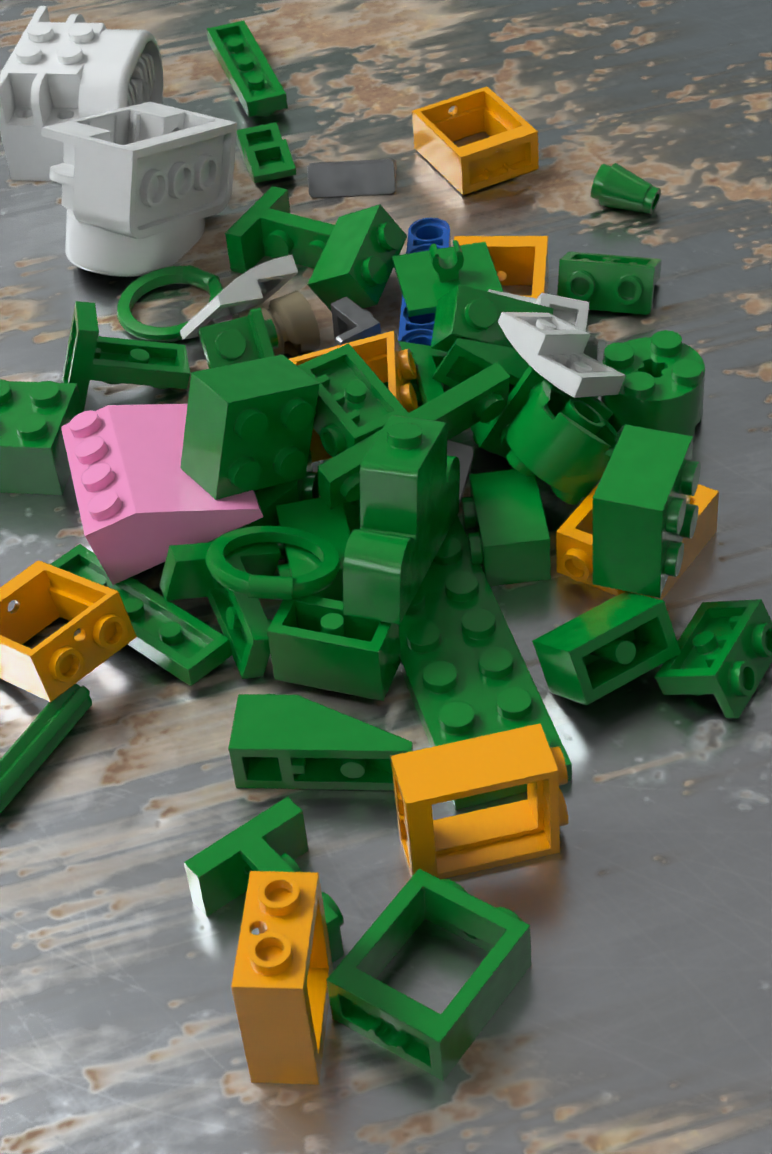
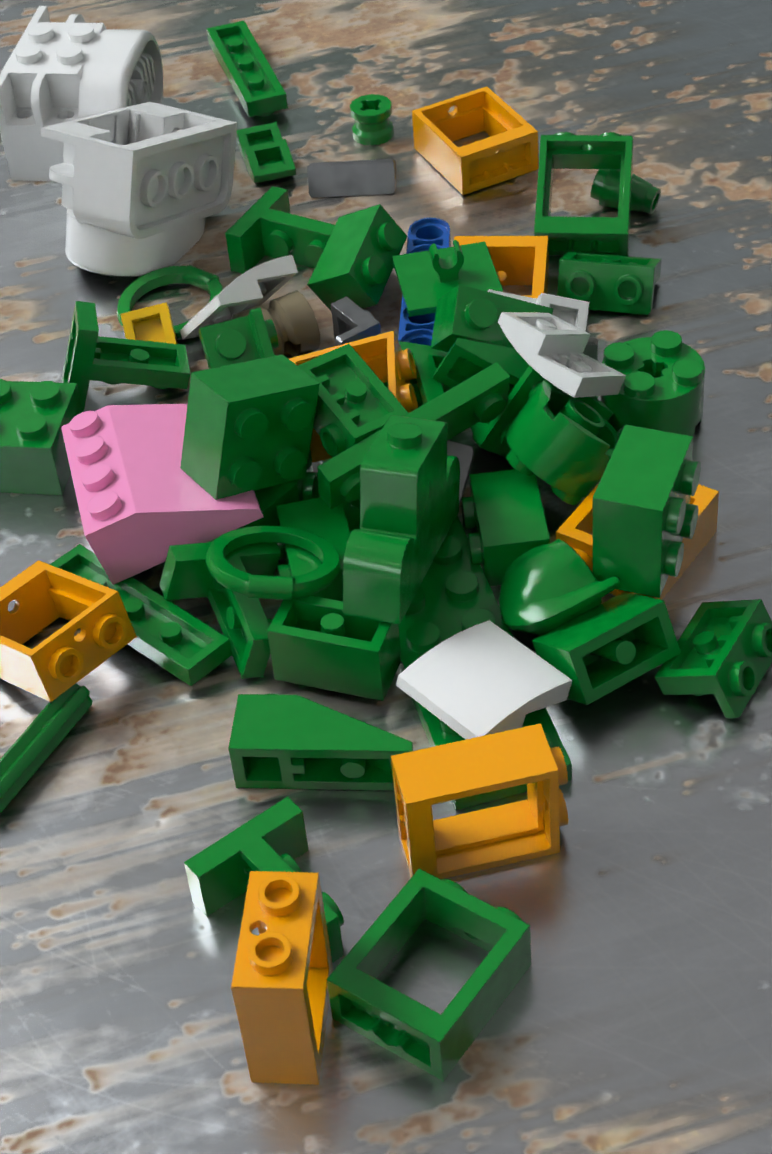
(150, 324): none -> yellow plate
(372, 119): none -> green wheel
(483, 681): none -> white slope
(549, 589): none -> green piece
(584, 234): none -> green window

